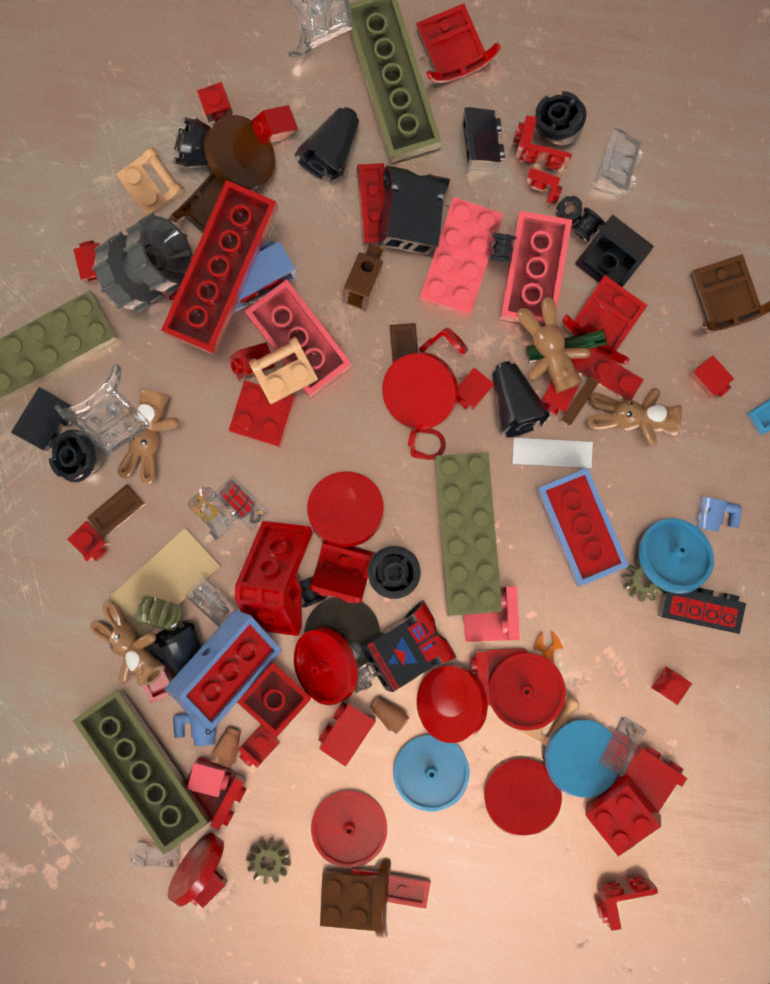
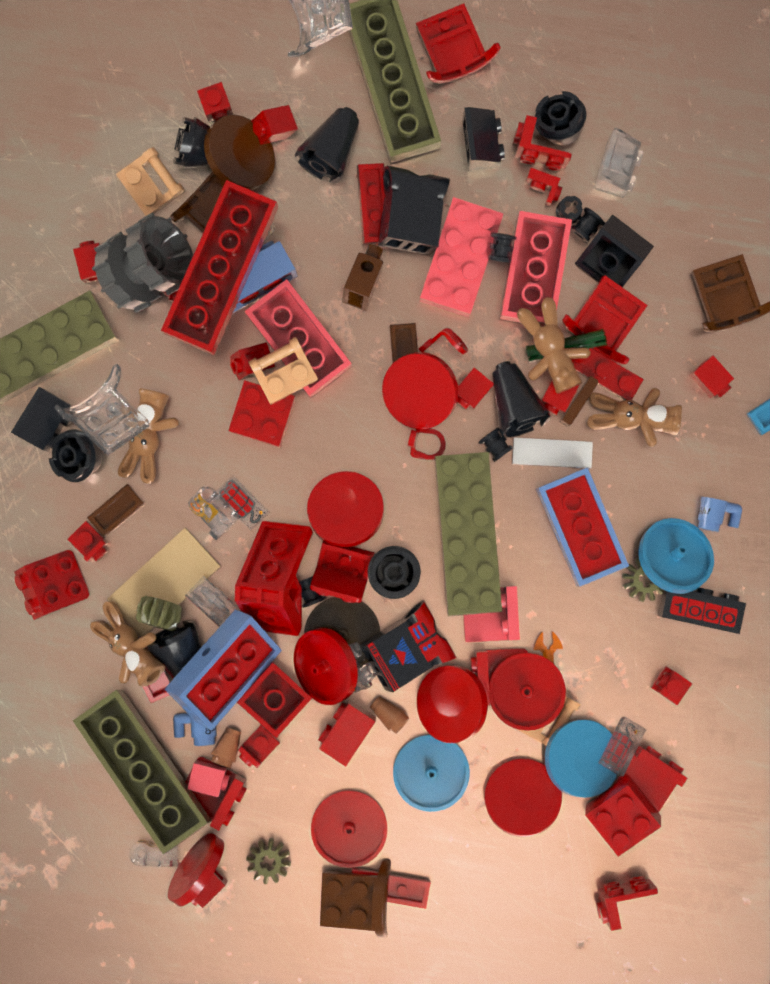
(51, 584): none -> red bracket
(495, 444): none -> black bush

